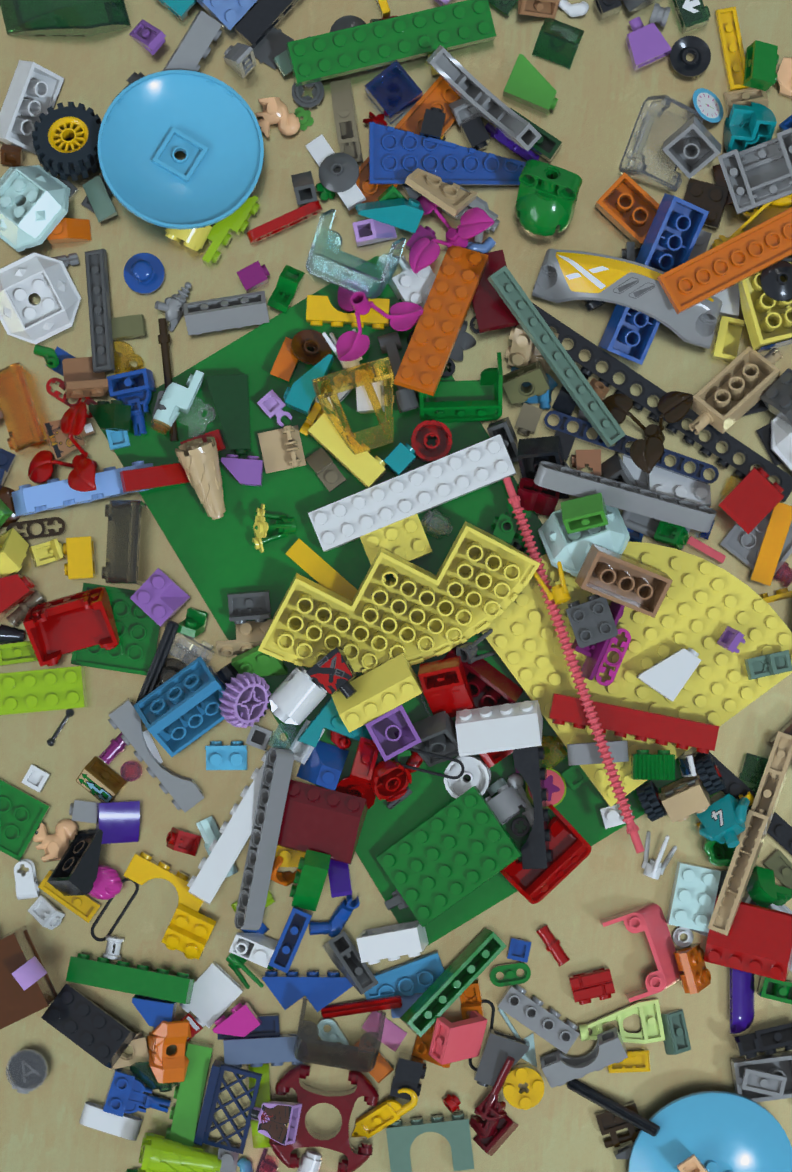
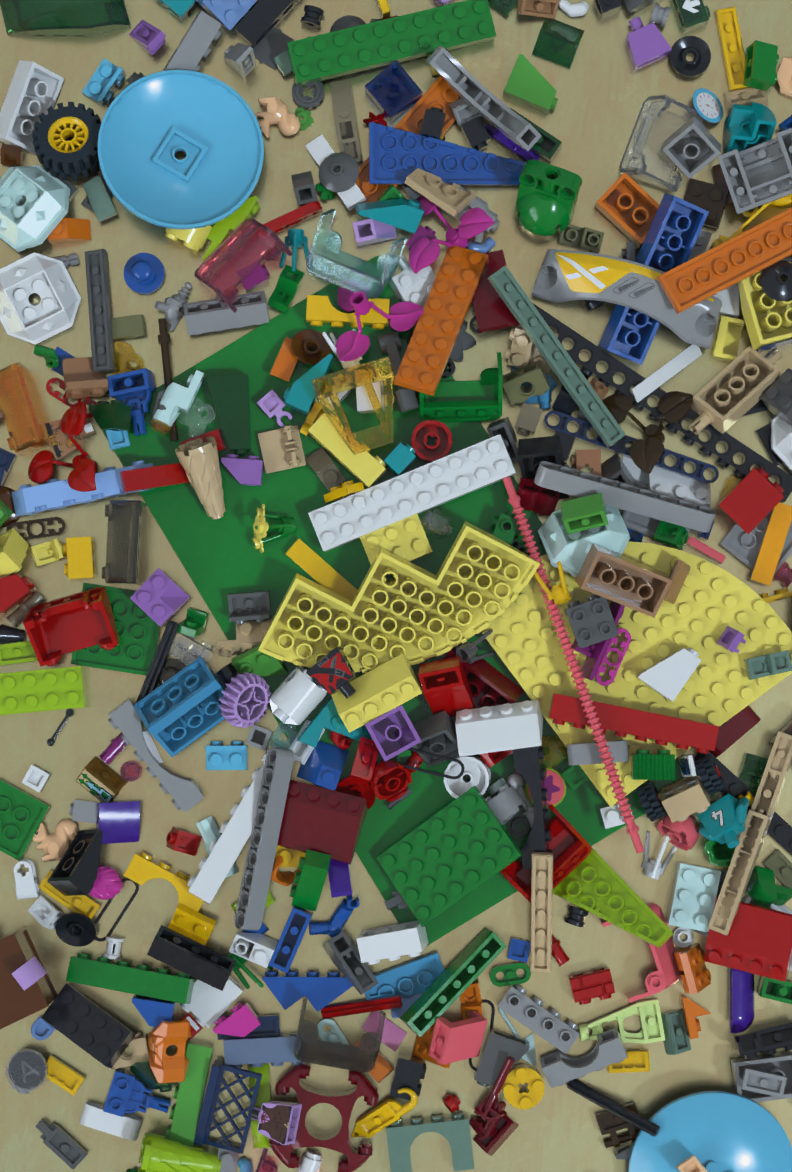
(41, 1029): none -> medium blue tile
(61, 1143): none -> dark grey hinge
(64, 1075): none -> yellow plate
(75, 929): none -> black dish
(104, 82): none -> medium azure bracket
(191, 958): none -> black brick
(237, 258): none -> clear pink windscreen
(295, 240): none -> teal plant
(312, 16): none -> black wheel
(342, 491): none -> yellow plate
(541, 912): none -> tan tile
(576, 916): none -> black wheel
(581, 238): none -> olive slope
(604, 894): none -> lime wing
(666, 372): none -> white sticker
(678, 575): none -> medium nougat slope
(683, 833): none -> coral cylinder
(691, 1010): none -> orange slope
(734, 729): none -> dark red beam

